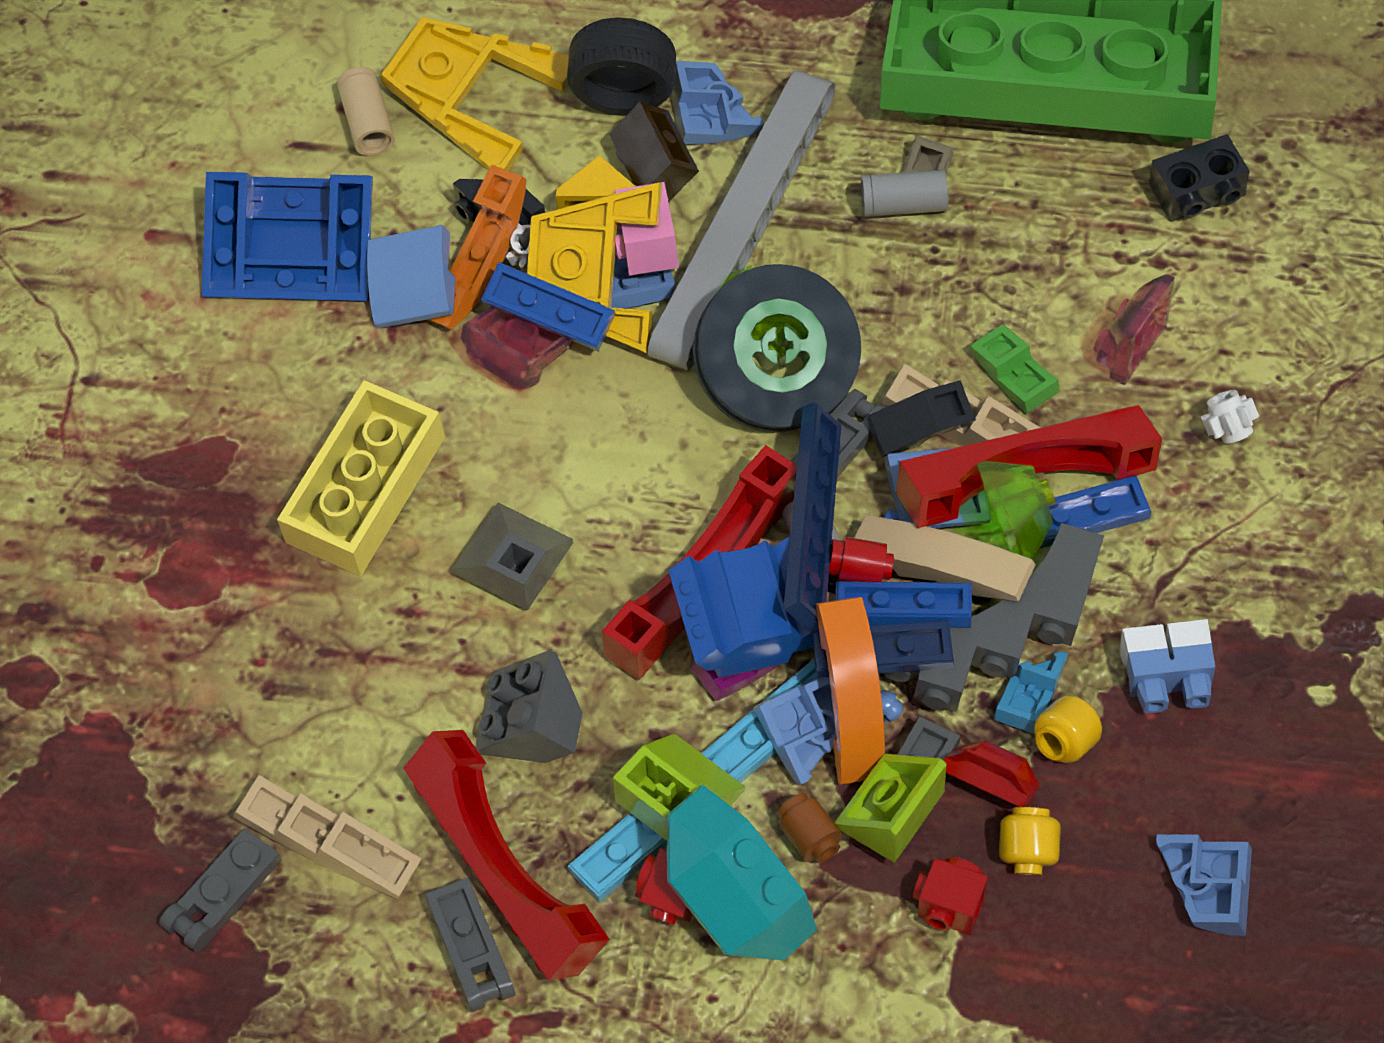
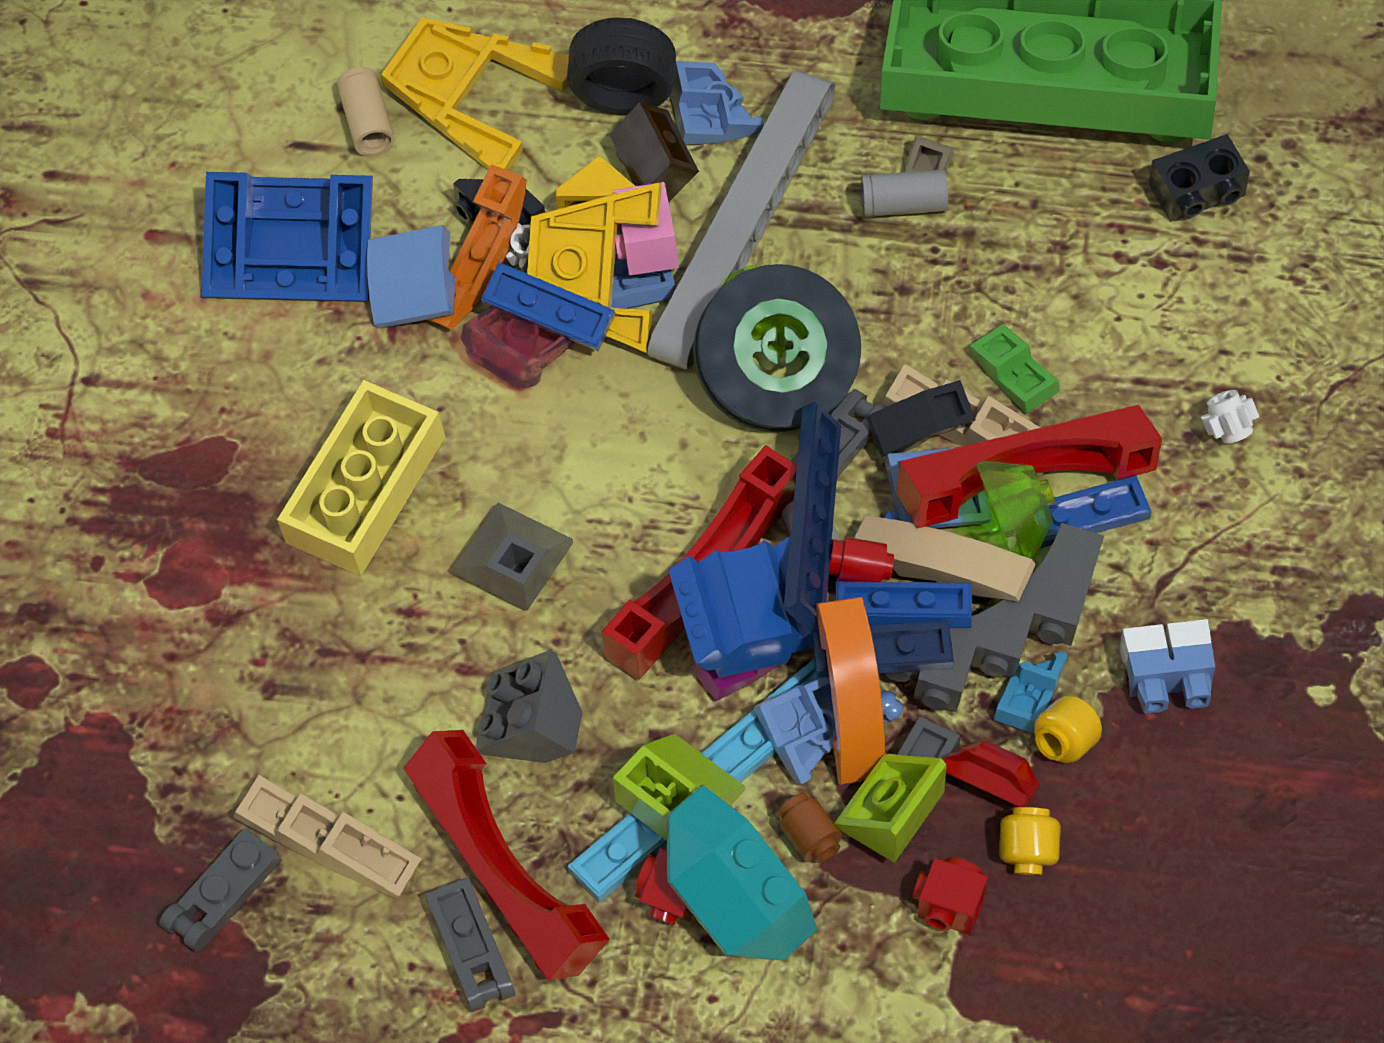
(1135, 328): clear pink slope -> none
(1210, 880): medium blue slope -> none

